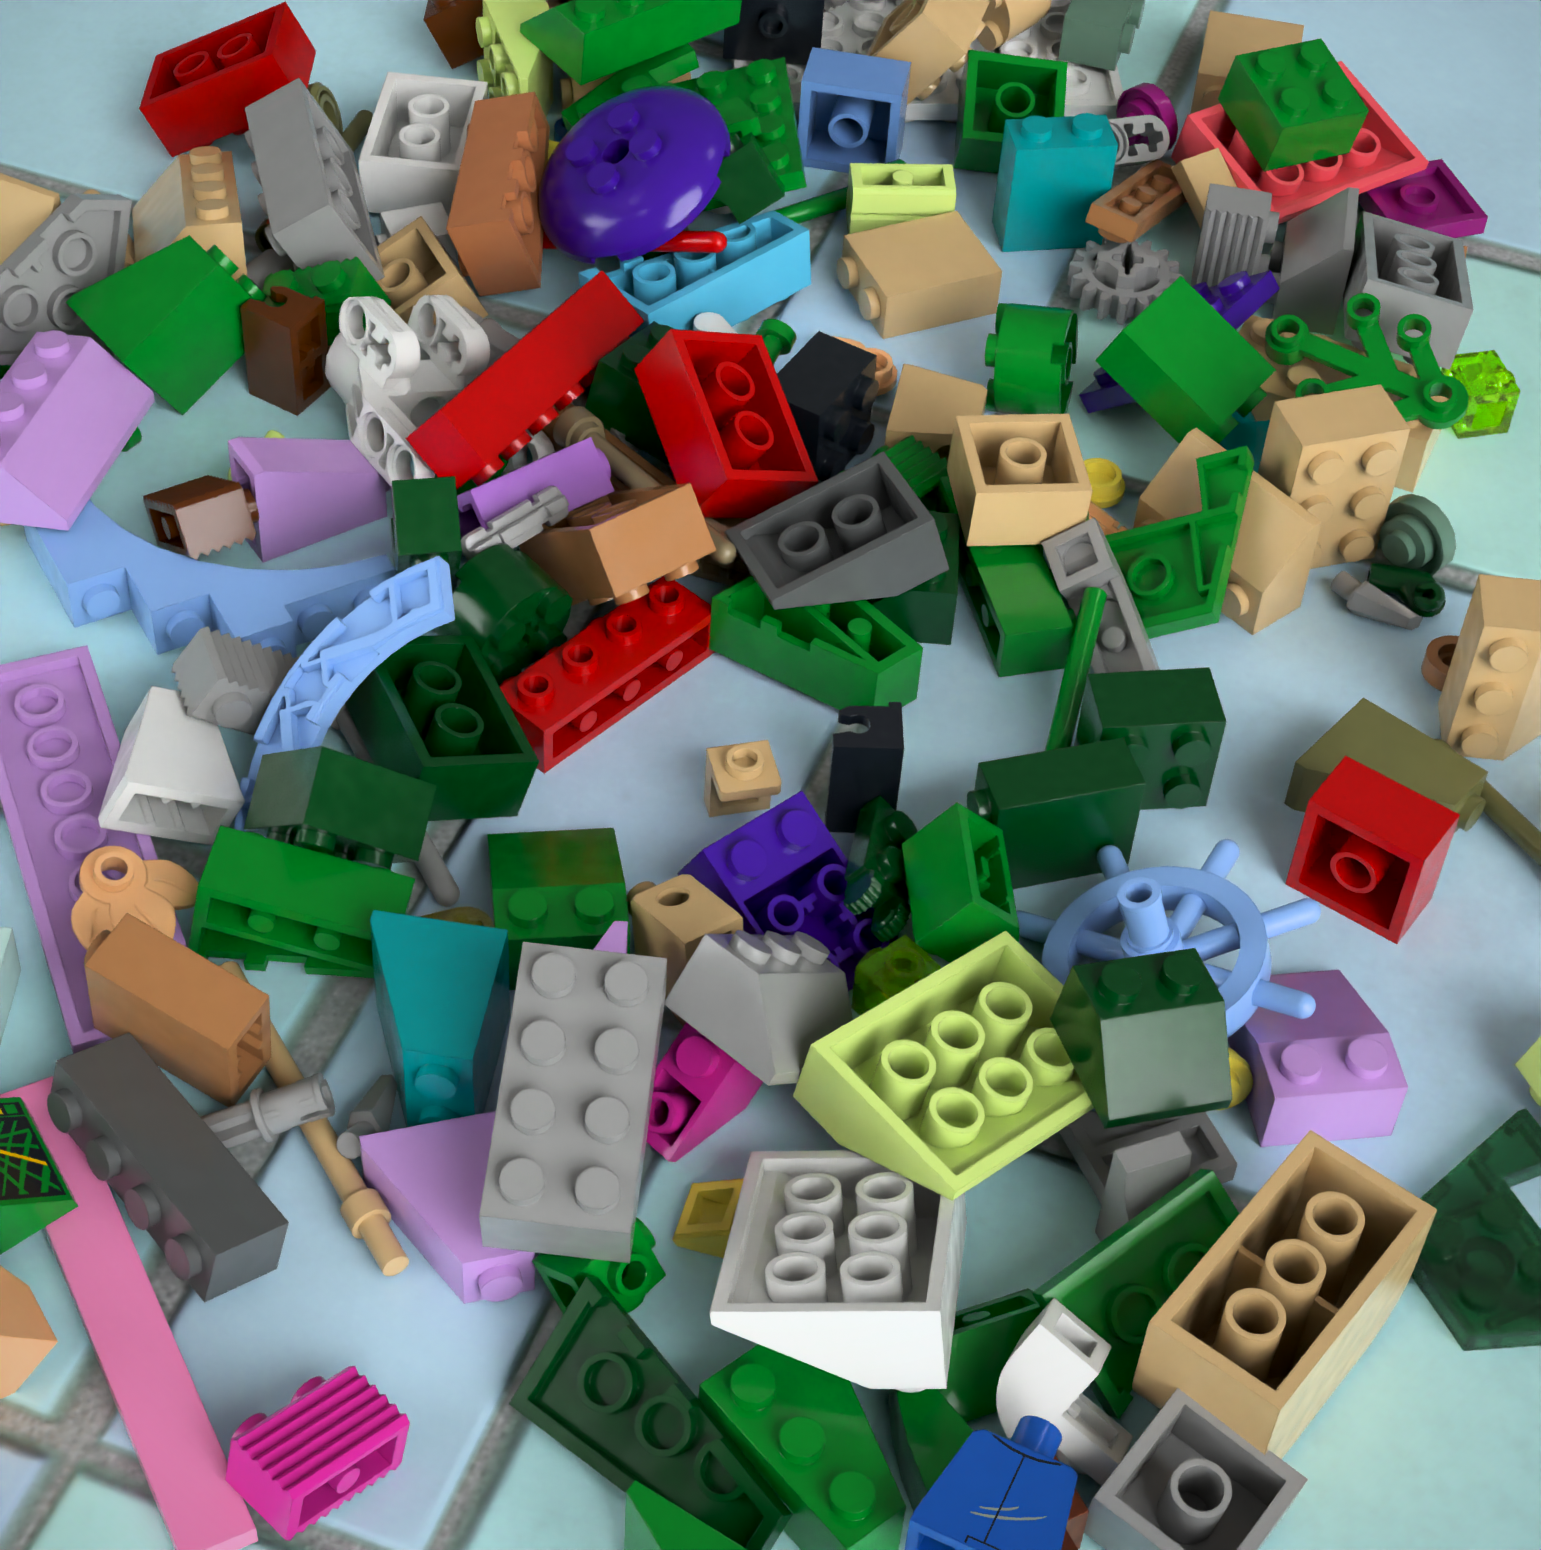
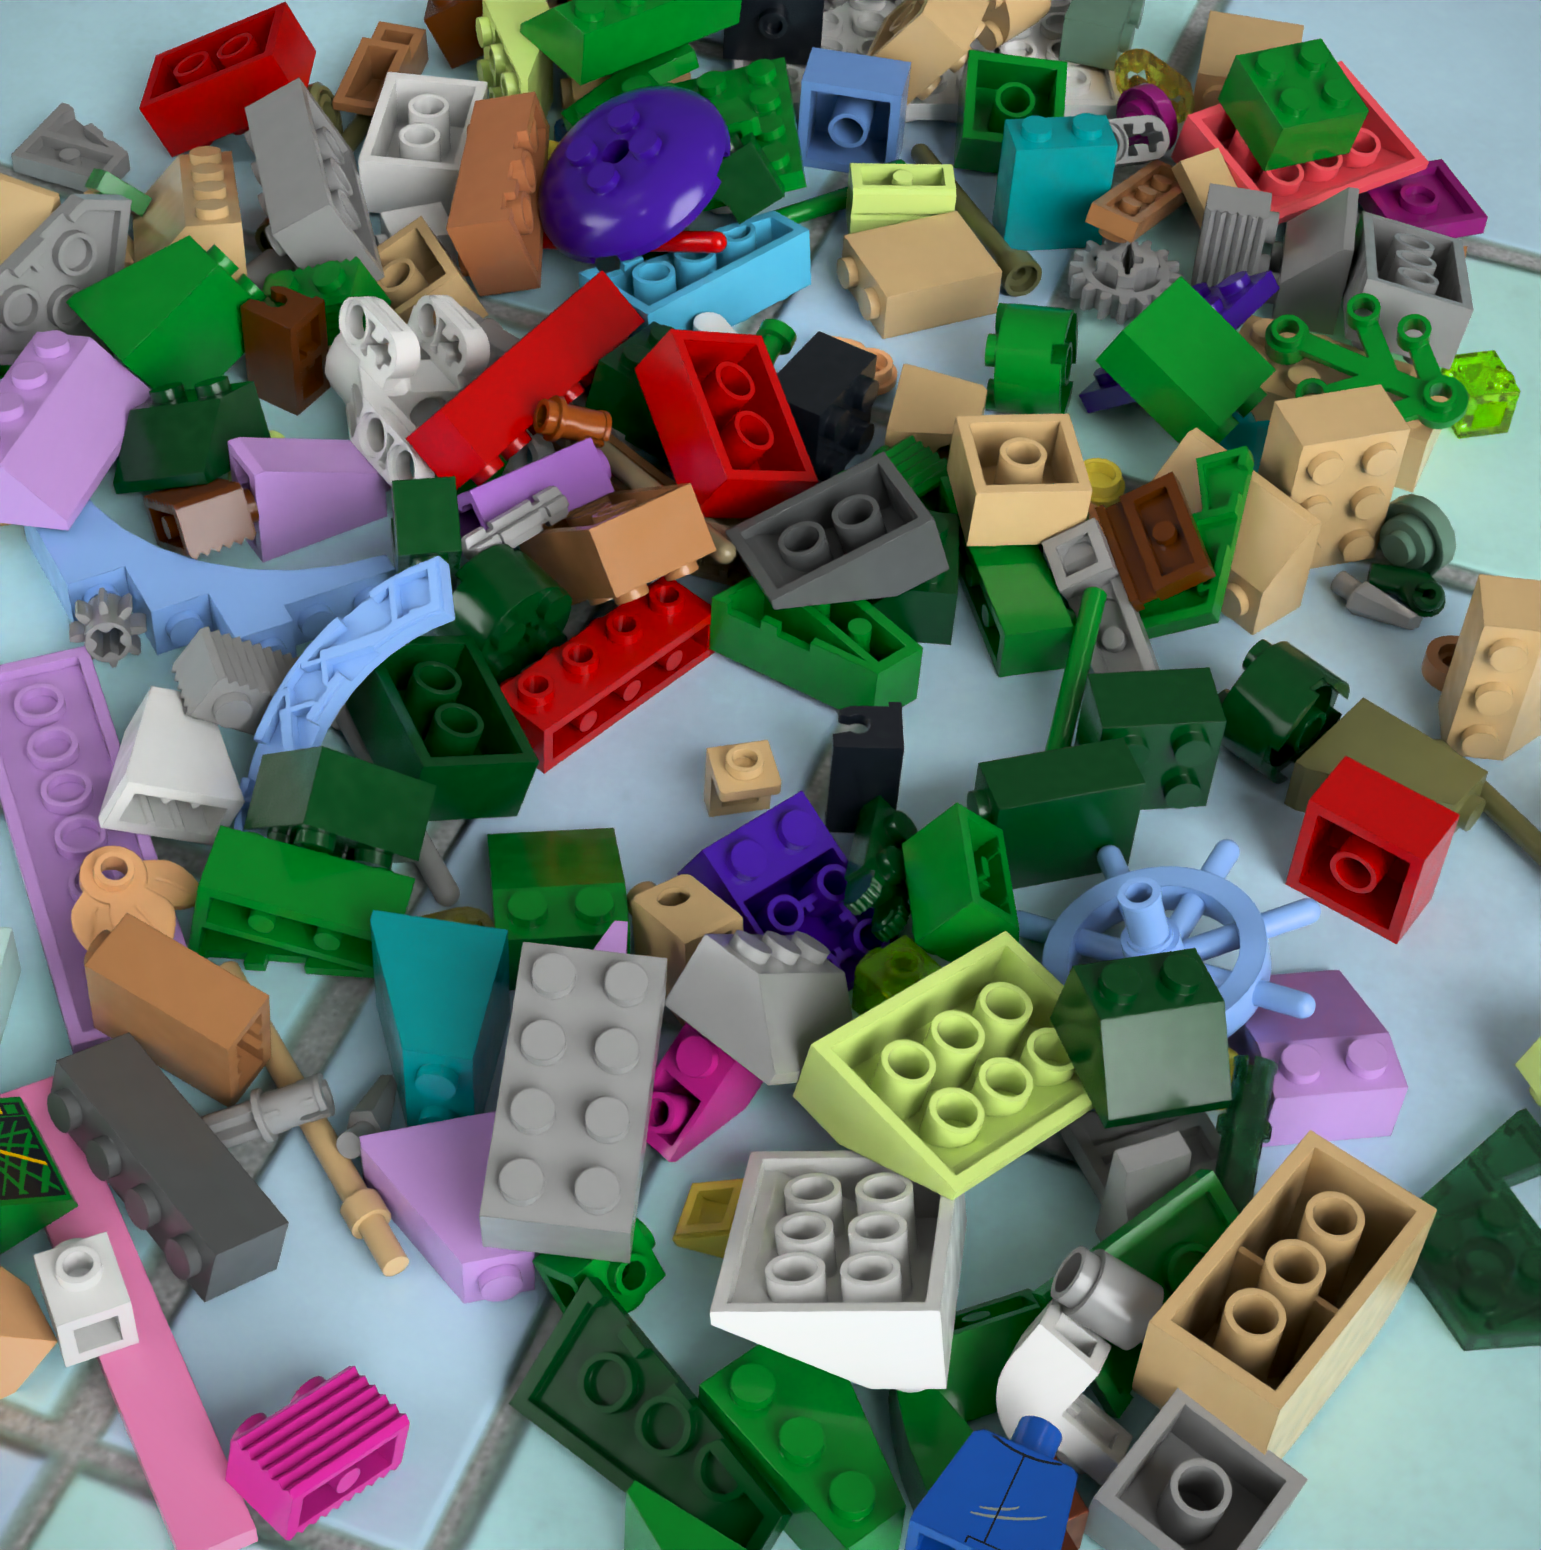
(68, 152): none -> light grey wing
(86, 1298): none -> white brick
(106, 183): none -> green plate
(108, 627): none -> light grey gear
(185, 434): none -> dark green slope
(388, 50): none -> medium nougat slope
(561, 420): none -> dark orange pin
(1018, 267): none -> olive piece
(1107, 1296): none -> light grey brick
(1155, 542): none -> reddish brown plate
(1156, 73): none -> clear yellow beam
(1245, 1127): none -> clear green pin
(1279, 707): none -> dark green brick

